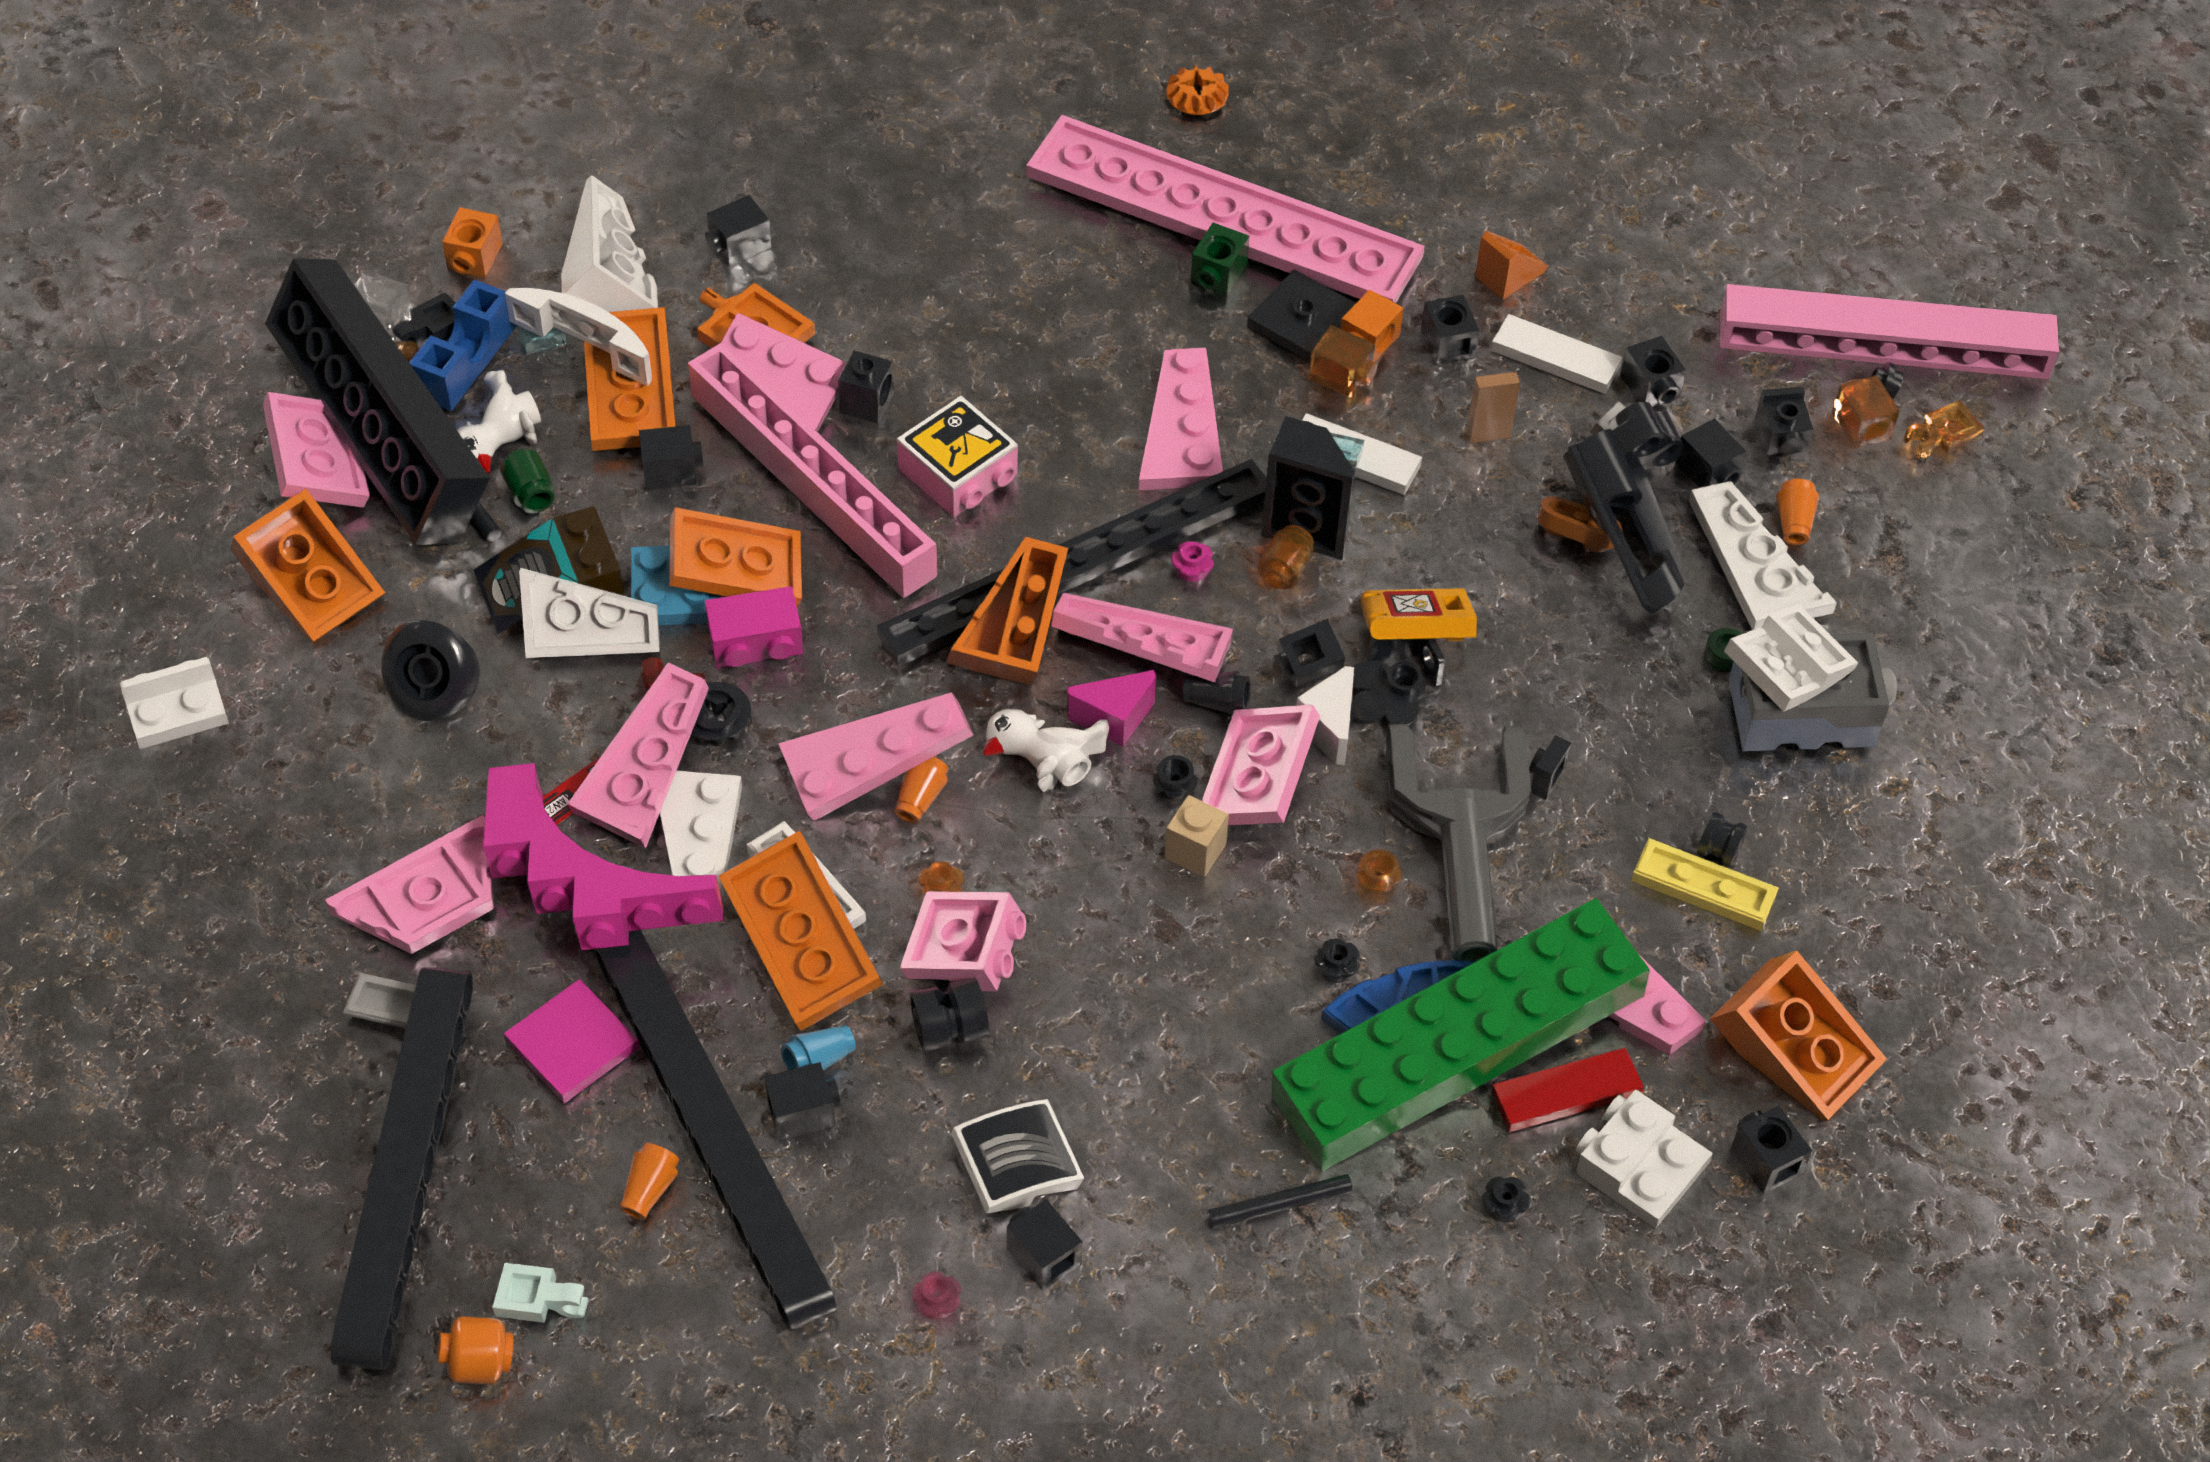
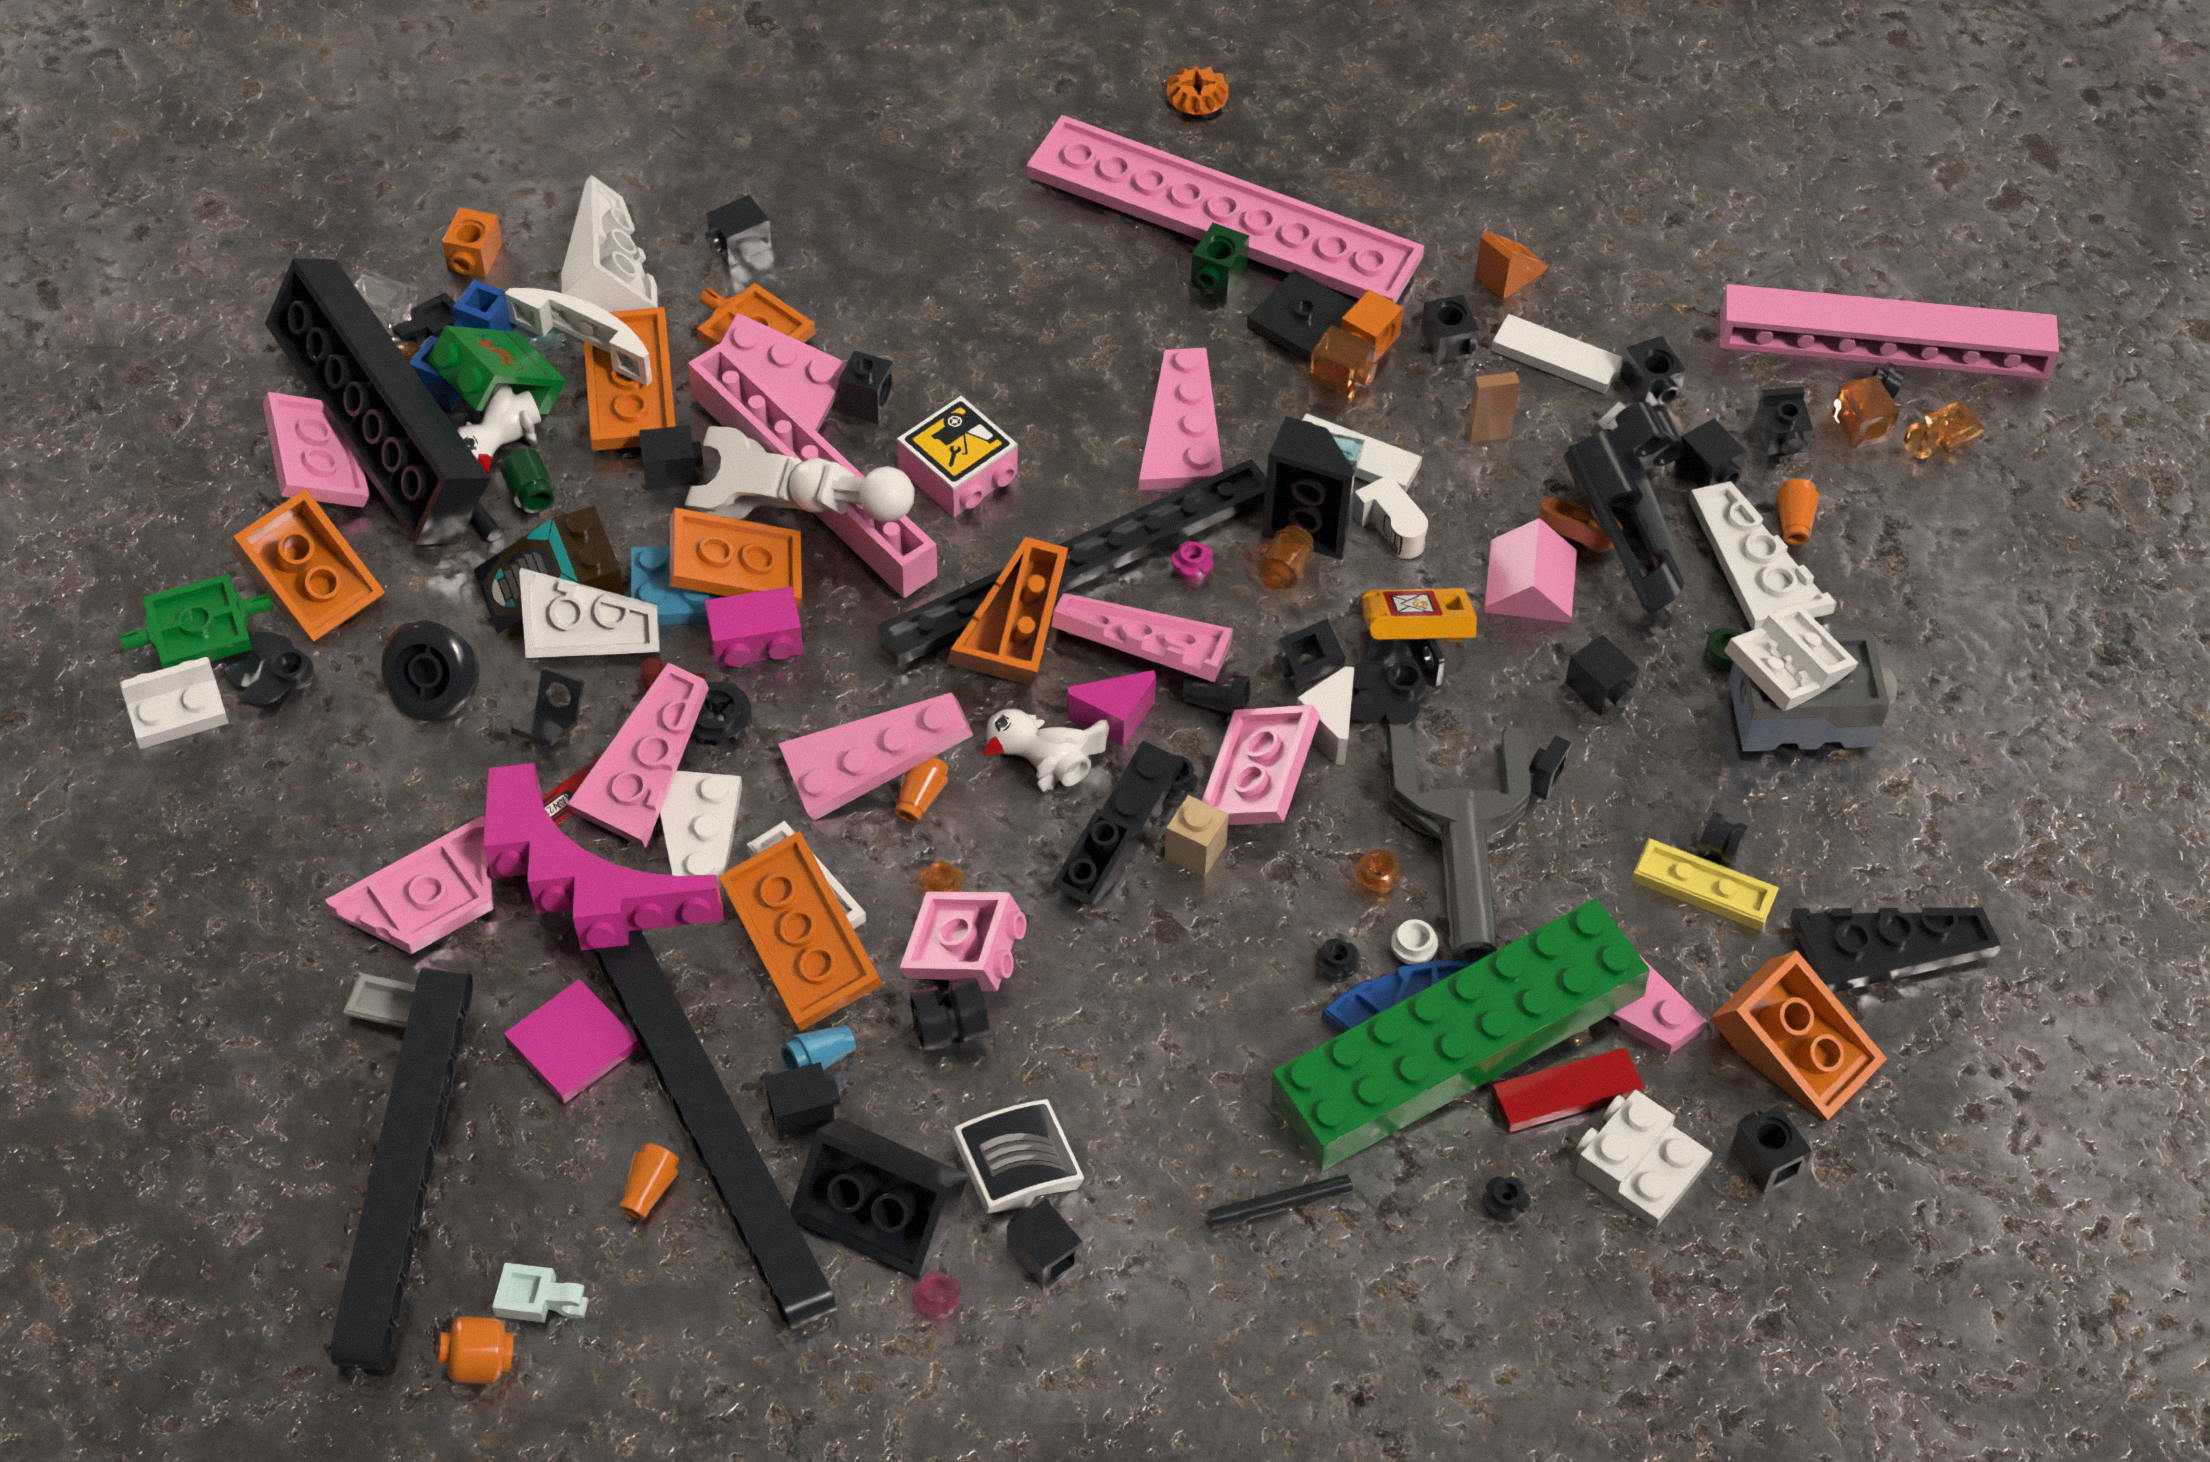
(197, 622): none -> green plate
(268, 673): none -> black plate
(482, 357): none -> green panel
(549, 720): none -> black bracket
(758, 478): none -> white piece
(877, 1195): none -> black slope
(1120, 826): none -> black slope
(1393, 515): none -> white leg
(1414, 942): none -> white plate
(1531, 574): none -> bright pink slope
(1602, 675): none -> black brick
(1877, 947): none -> black wing

